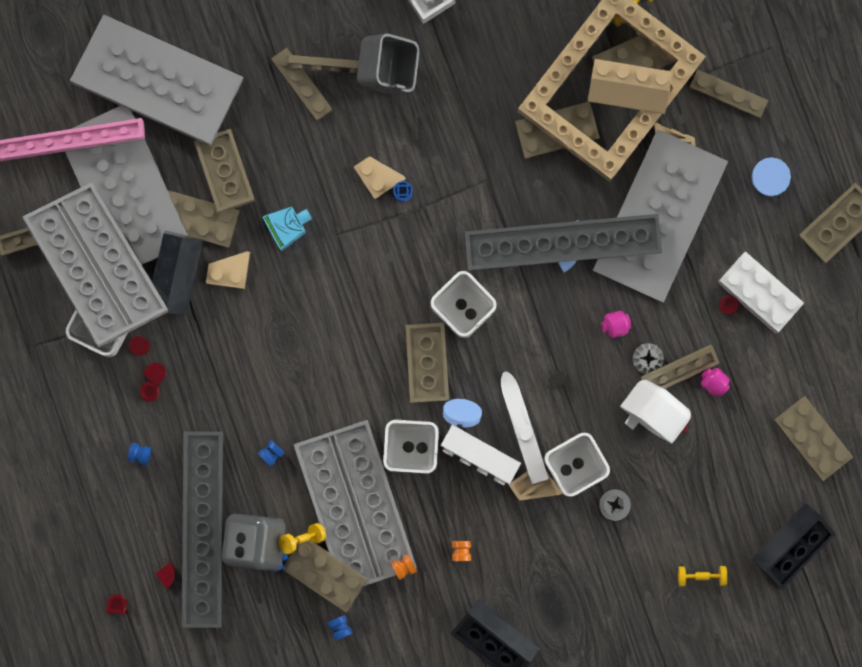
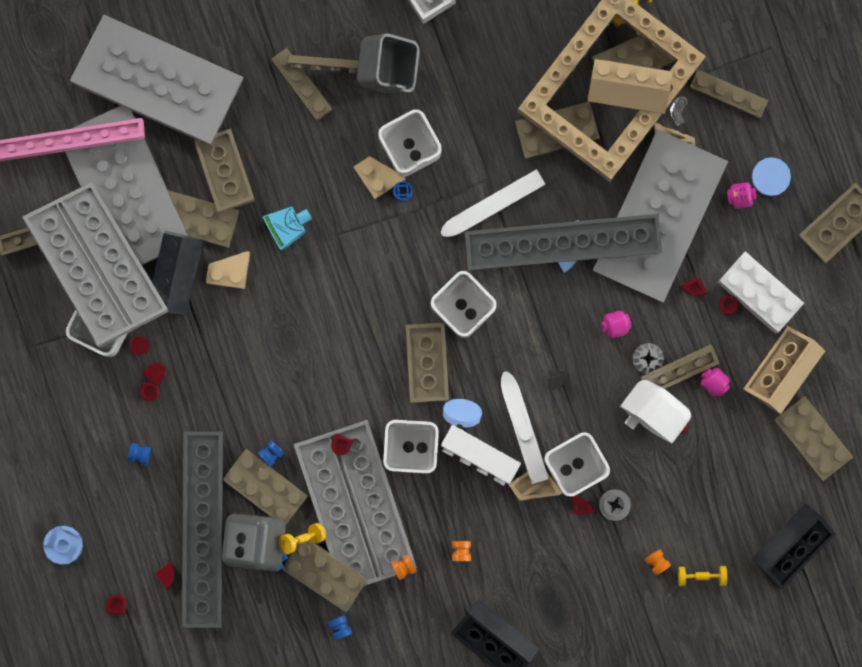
(63, 545): none -> light blue tile
(265, 487): none -> dark tan plate
(341, 445): none -> dark red tile
(413, 126): none -> white piece
(492, 204): none -> white piece
(581, 505): none -> dark red tile
(658, 562): none -> orange wheel
(676, 109): none -> clear arm
(694, 287): none -> dark red tile
(741, 195): none -> dark pink head
(784, 369): none -> tan slope

